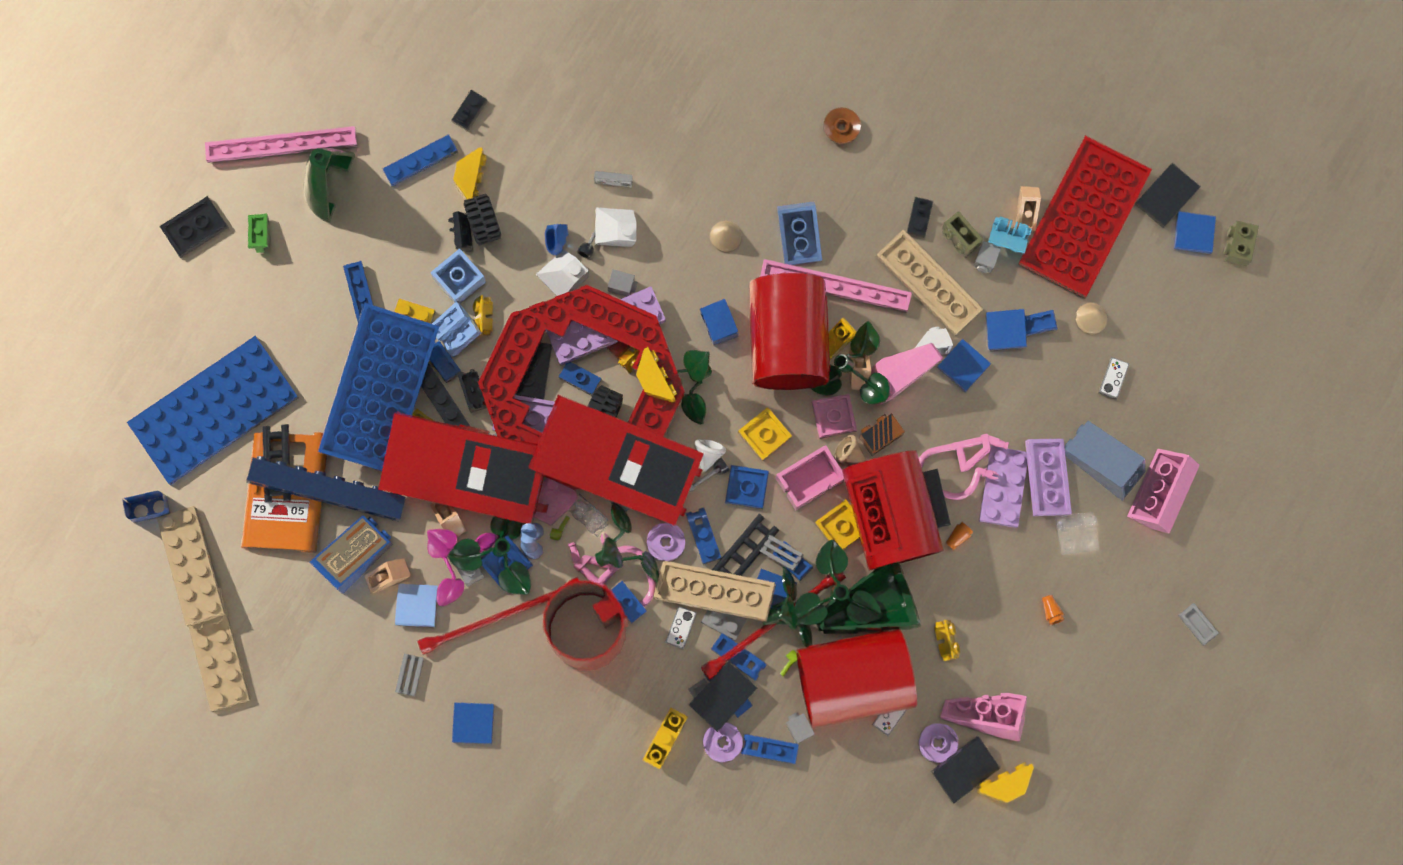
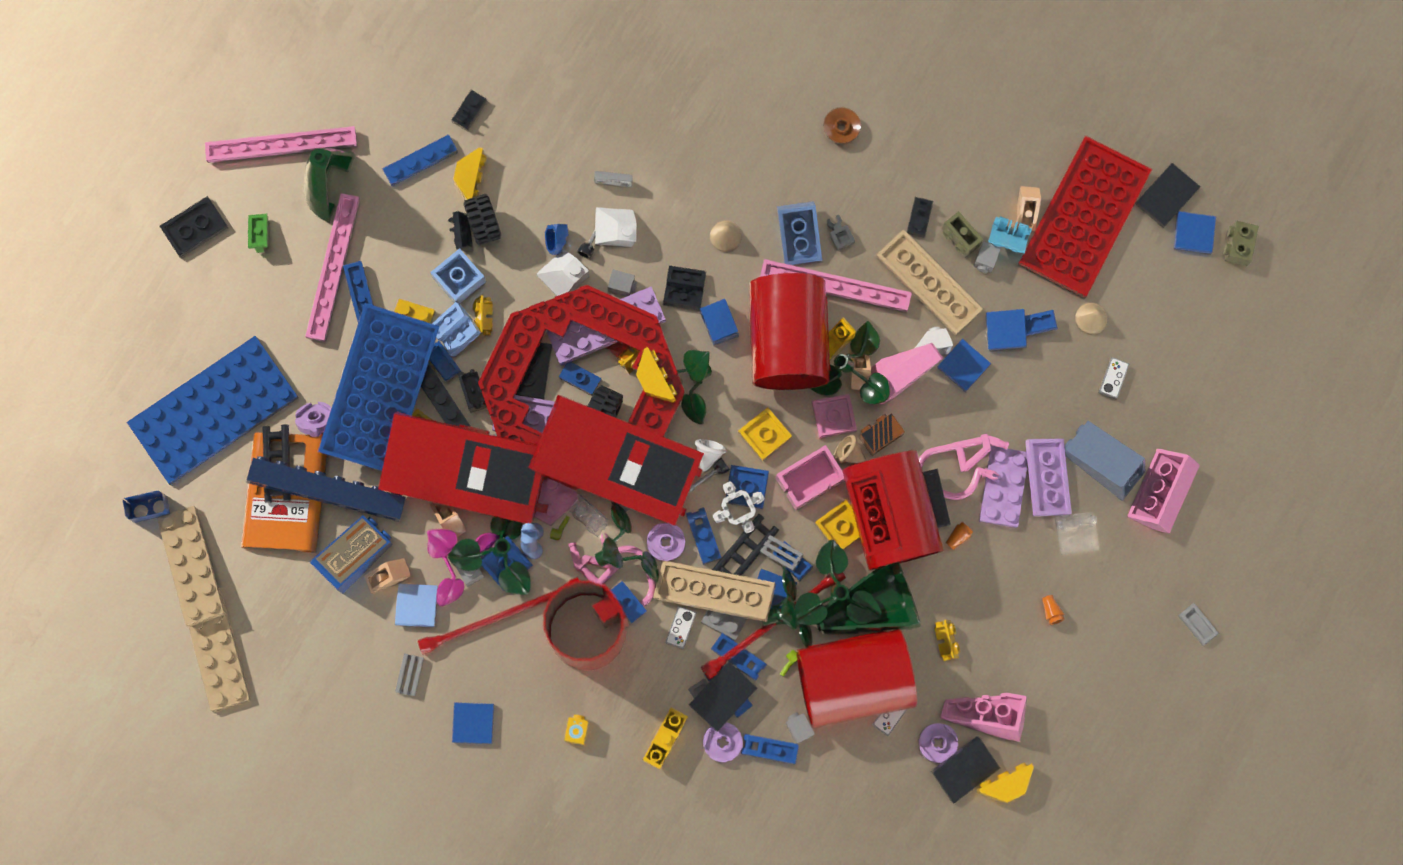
(306, 412): none -> lavender plate
(332, 267): none -> bright pink plate
(576, 729): none -> yellow brick
(684, 288): none -> black slope
(720, 516): none -> white piece
(841, 235): none -> dark grey plate

